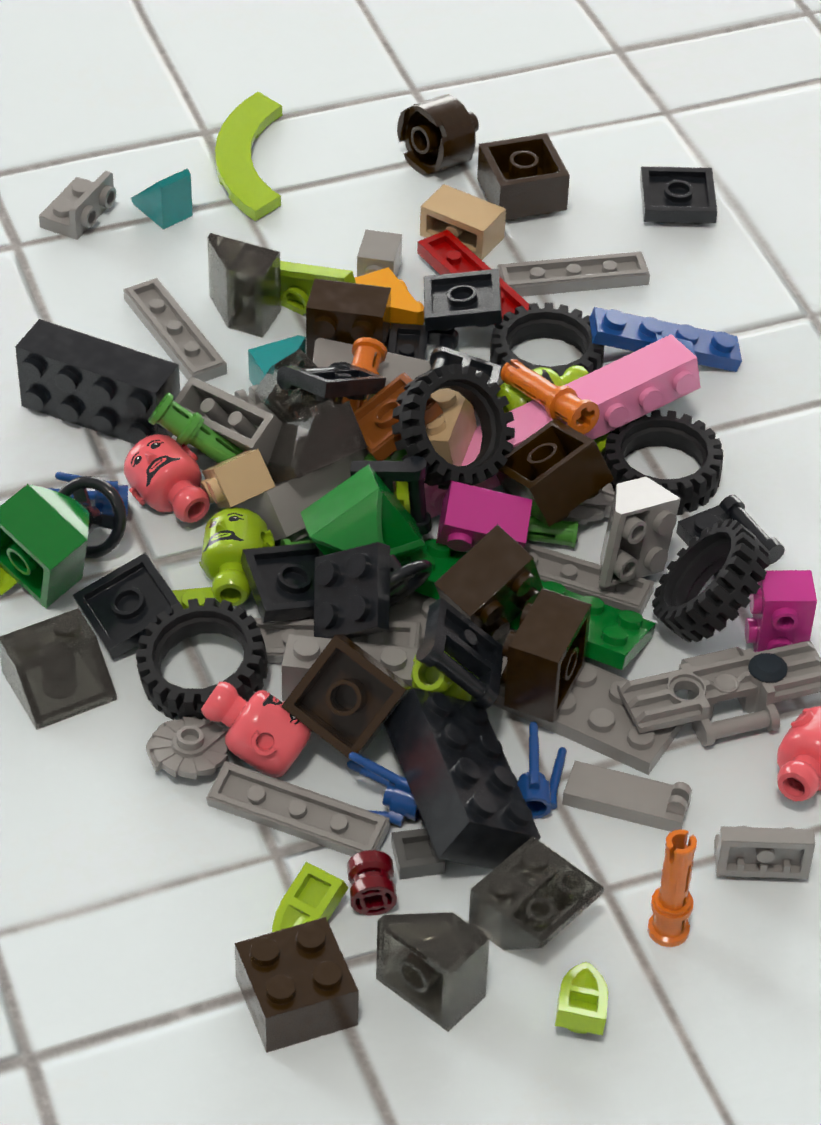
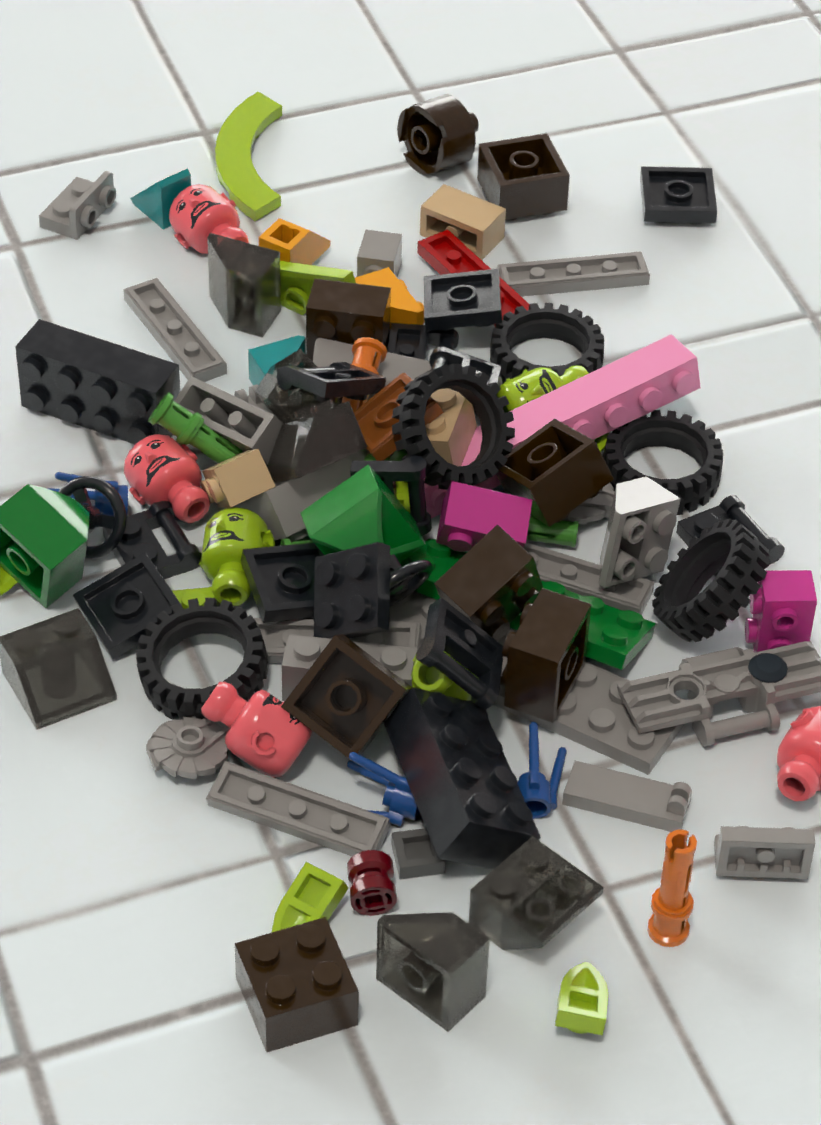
(140, 539): none -> black plate
(204, 211): none -> coral piece
(294, 242): none -> light orange slope
(559, 401): orange pin -> none
(635, 332): plate -> none

